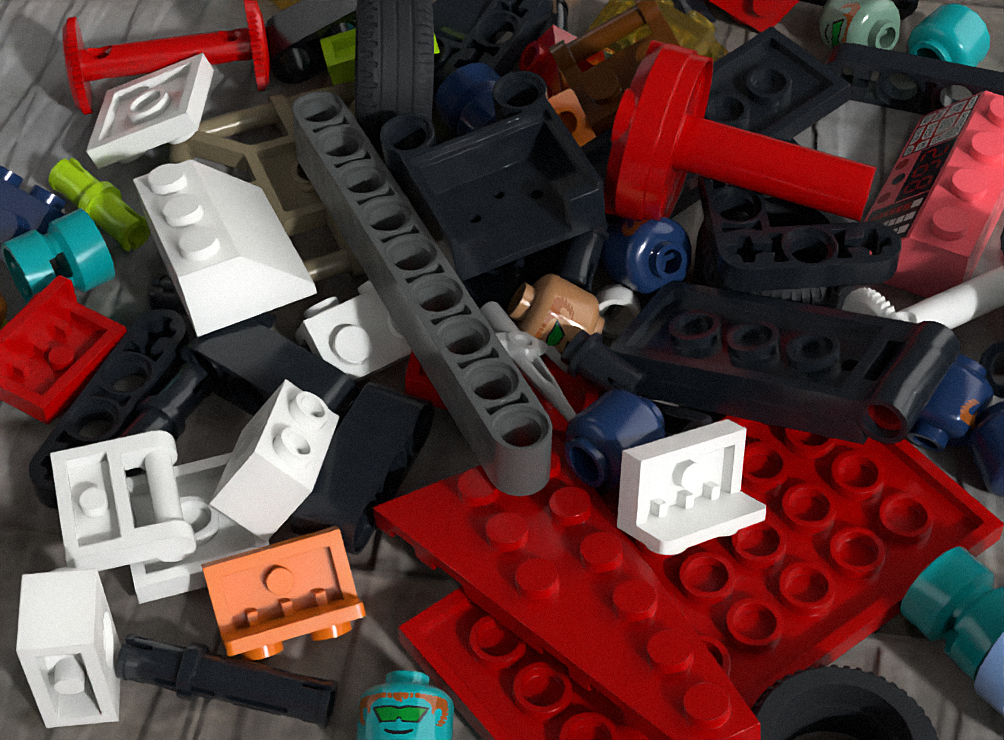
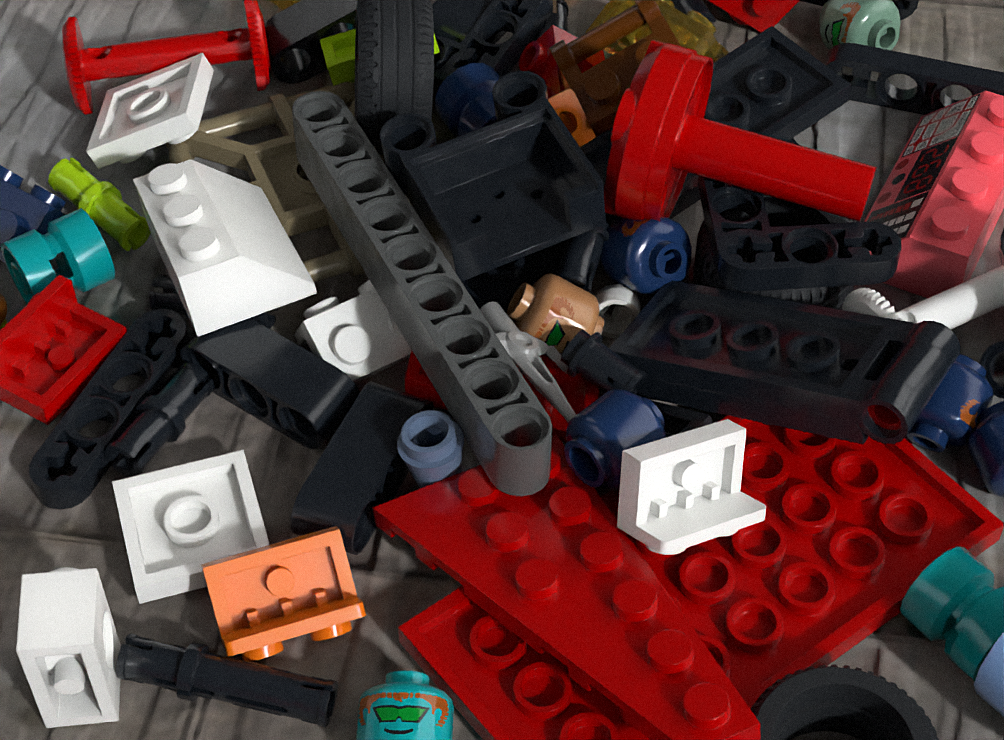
(98, 508): white plate -> none
(275, 460): white brick -> none
(431, 447): none -> sand blue cone
(951, 35): teal head -> none

